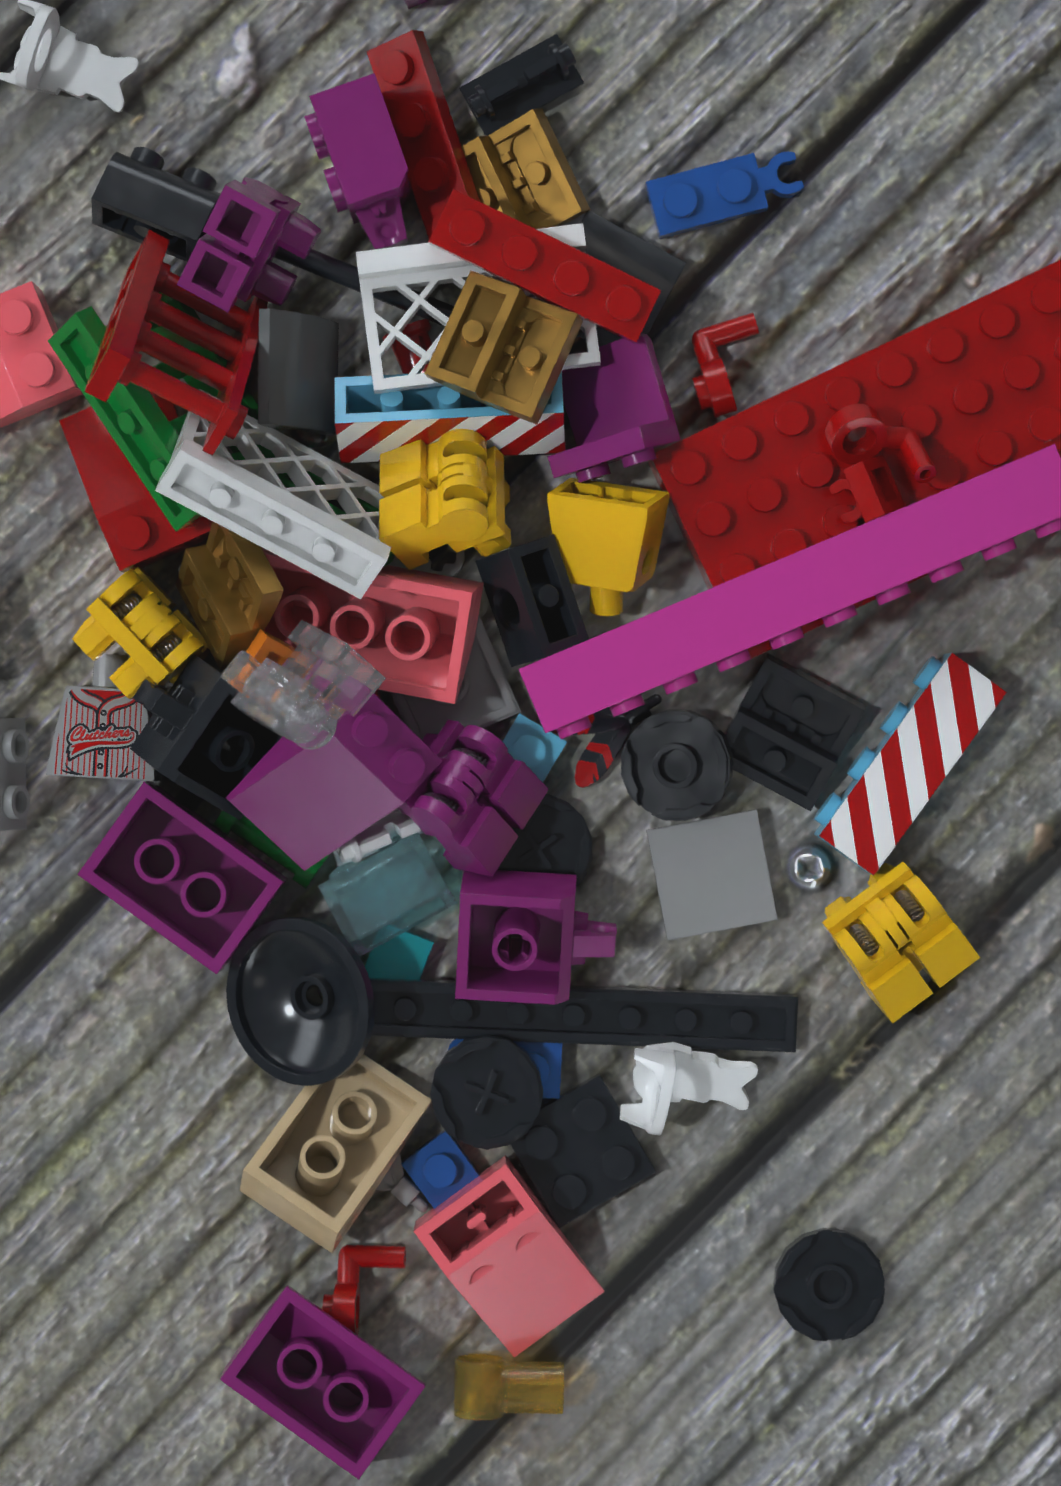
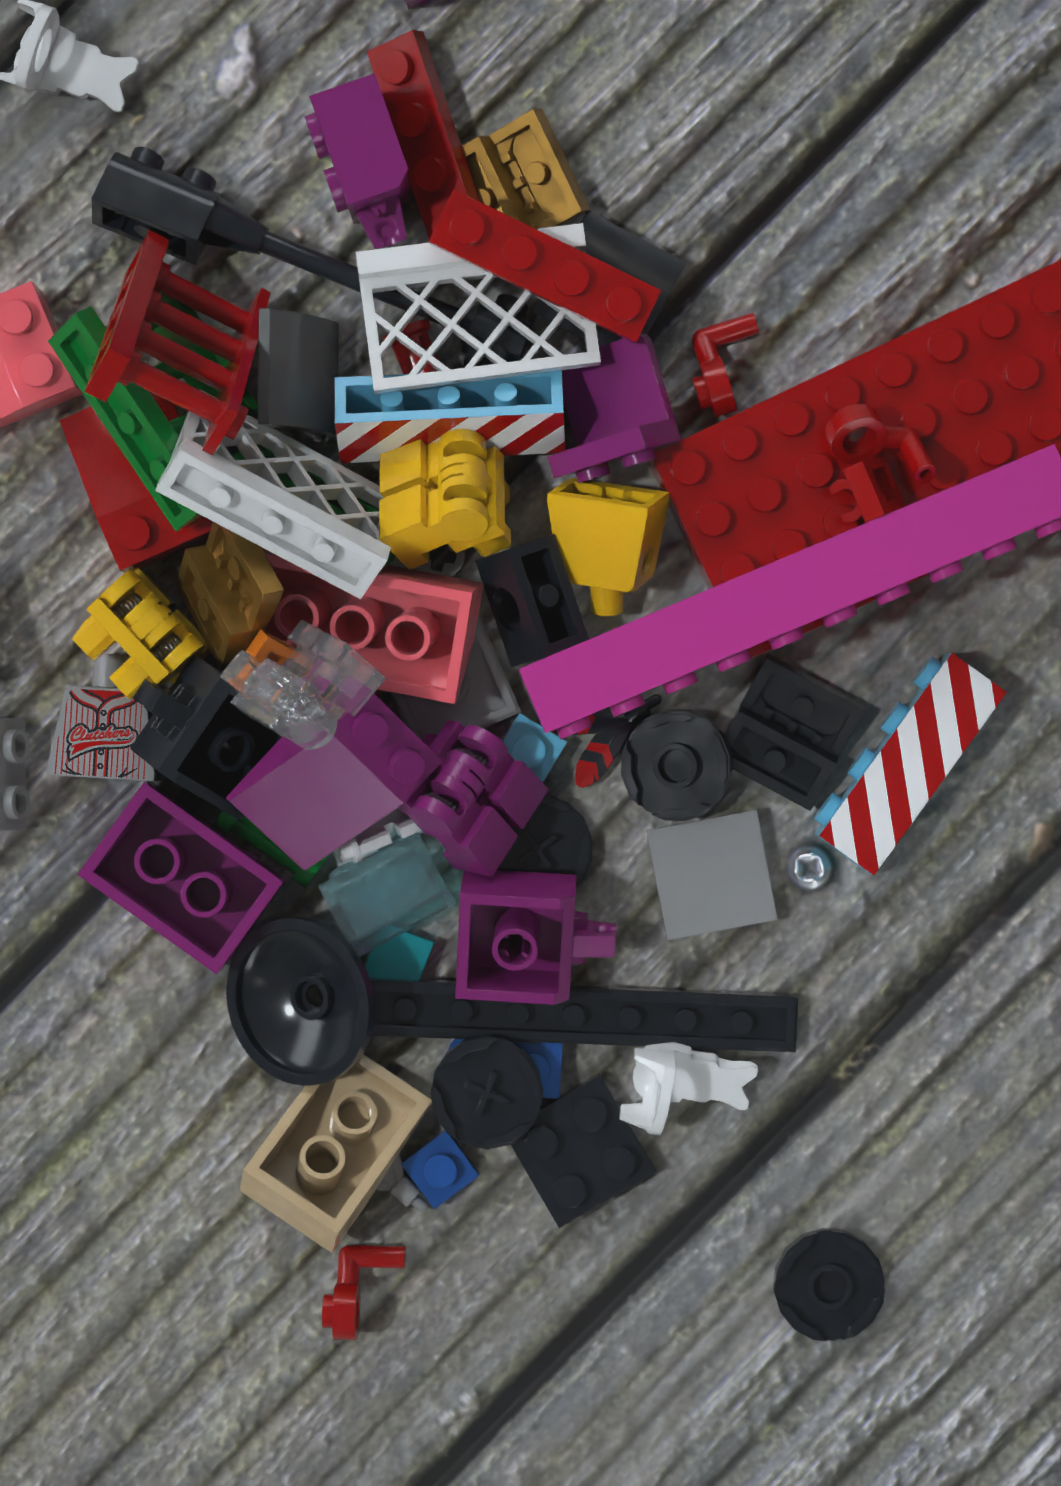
(242, 242): magenta hips -> none
(322, 1381): magenta slope -> none
(491, 1386): clear yellow piece -> none
(503, 347): pearl gold slope -> none
(507, 1257): coral slope -> none
(522, 84): black hinge -> none
(717, 193): blue plate -> none
(893, 935): yellow hips -> none

